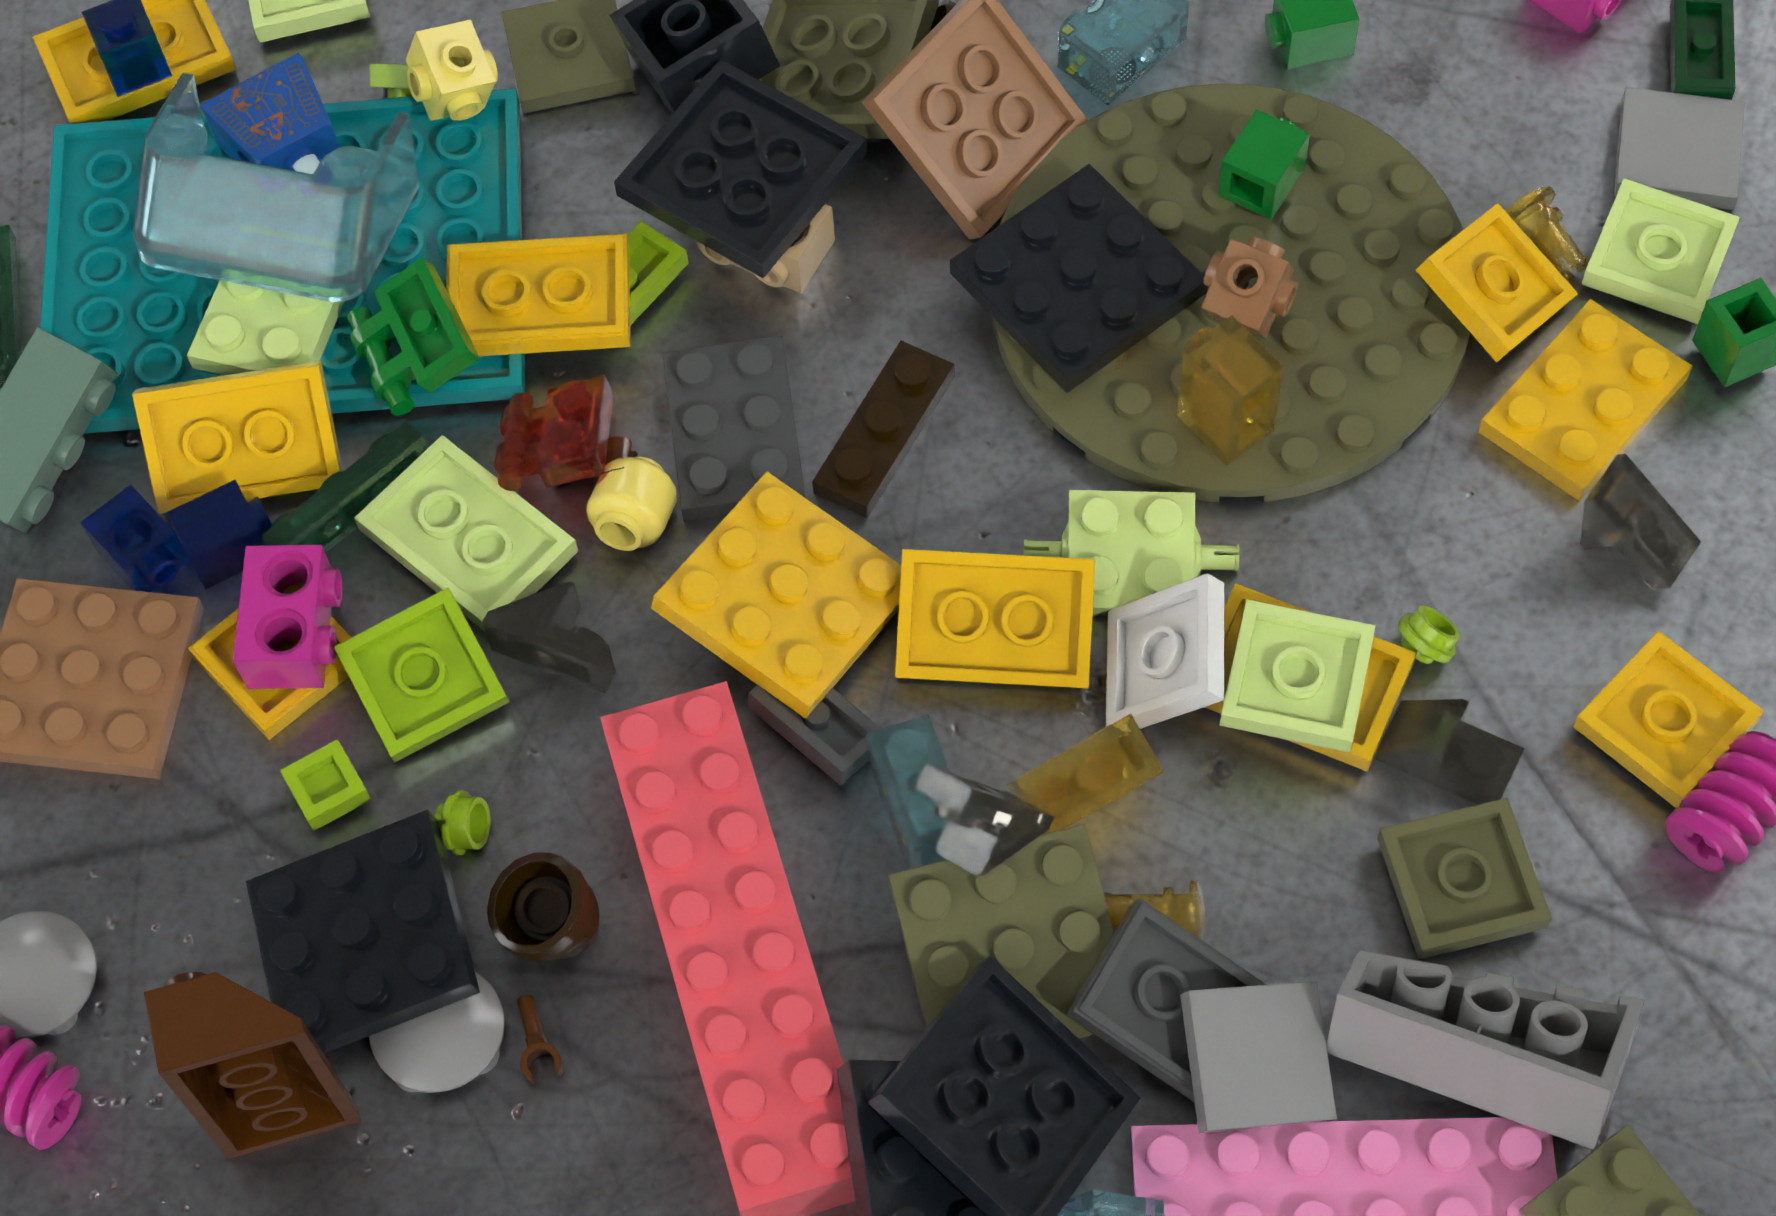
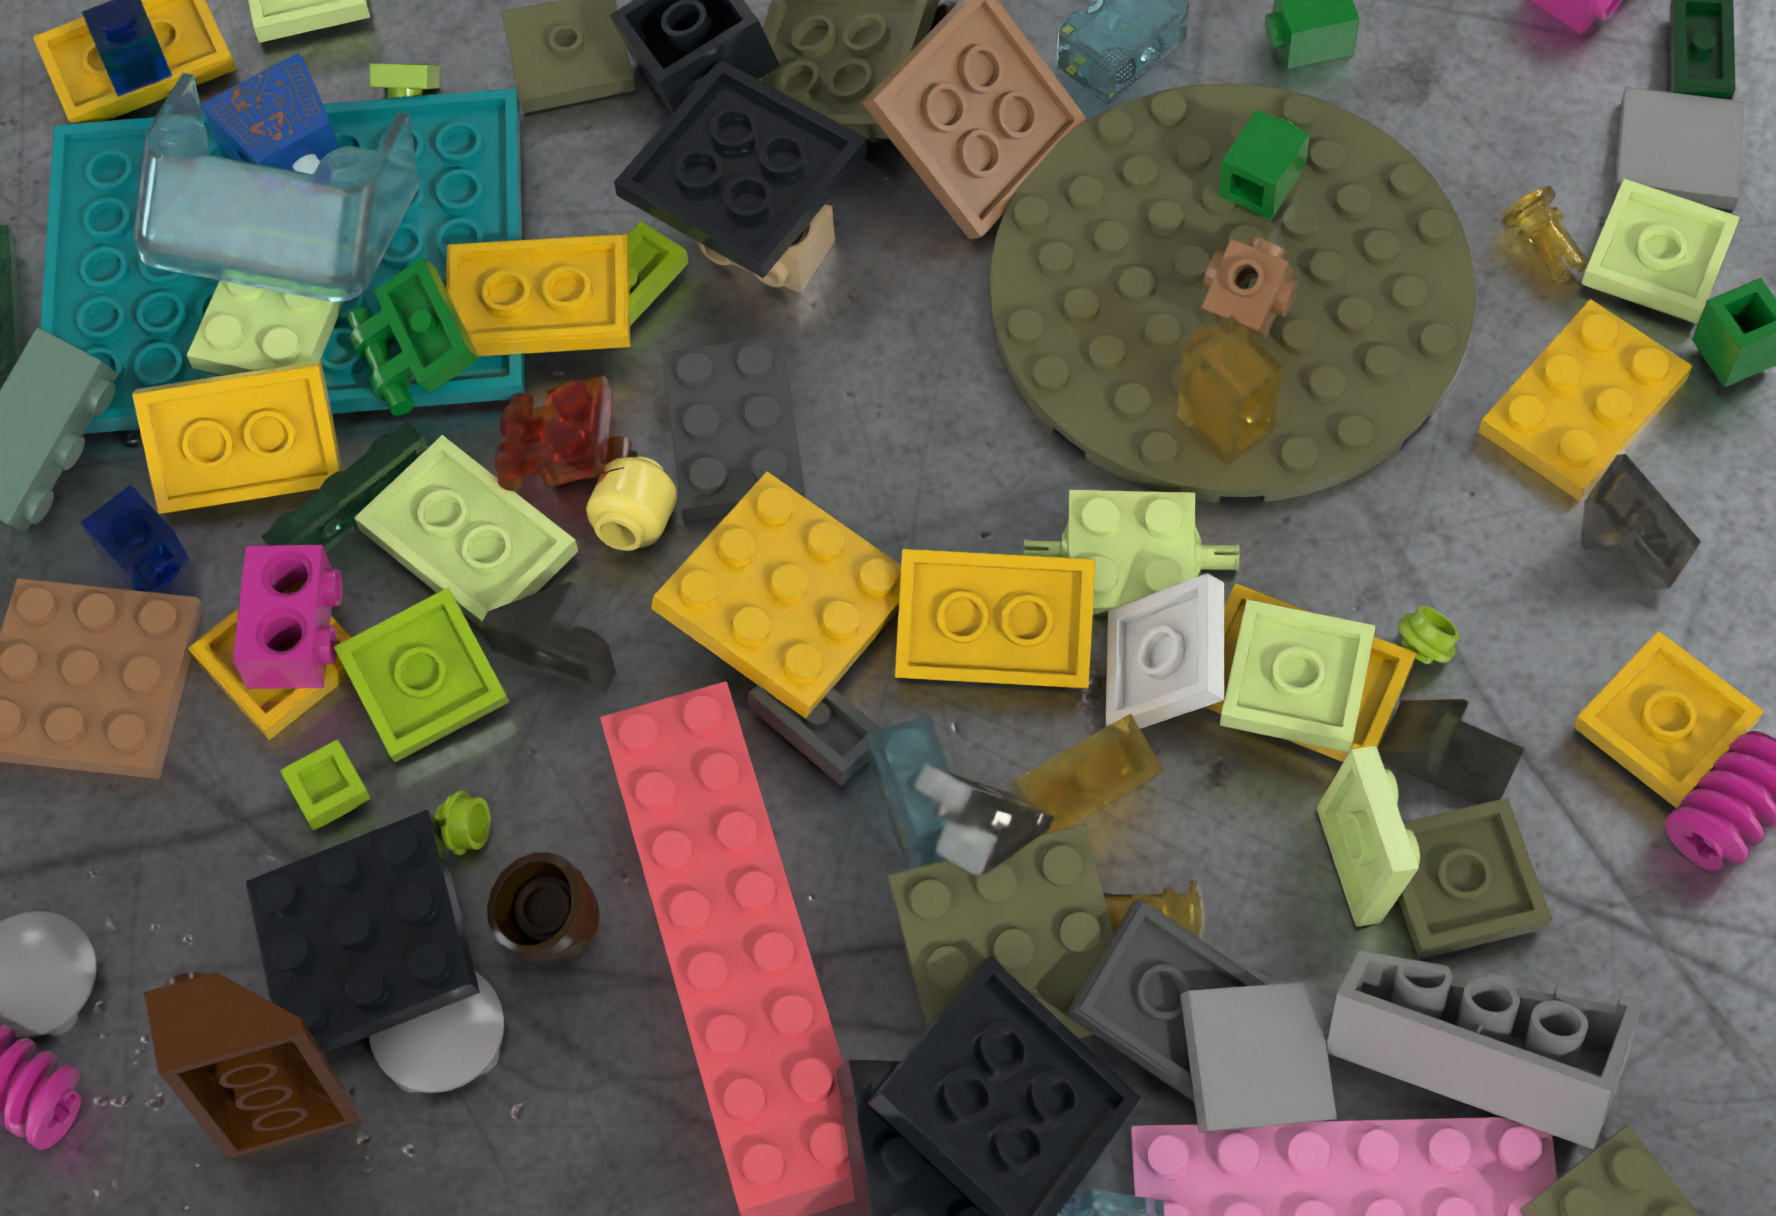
(218, 529): clear blue brick -> none
(450, 71): light yellow brick -> none
(535, 1039): reddish brown hand -> none
(883, 429): dark brown plate -> none
(1078, 277): black plate -> none
(1368, 836): none -> yellowish green plate
(1496, 282): yellow plate -> none

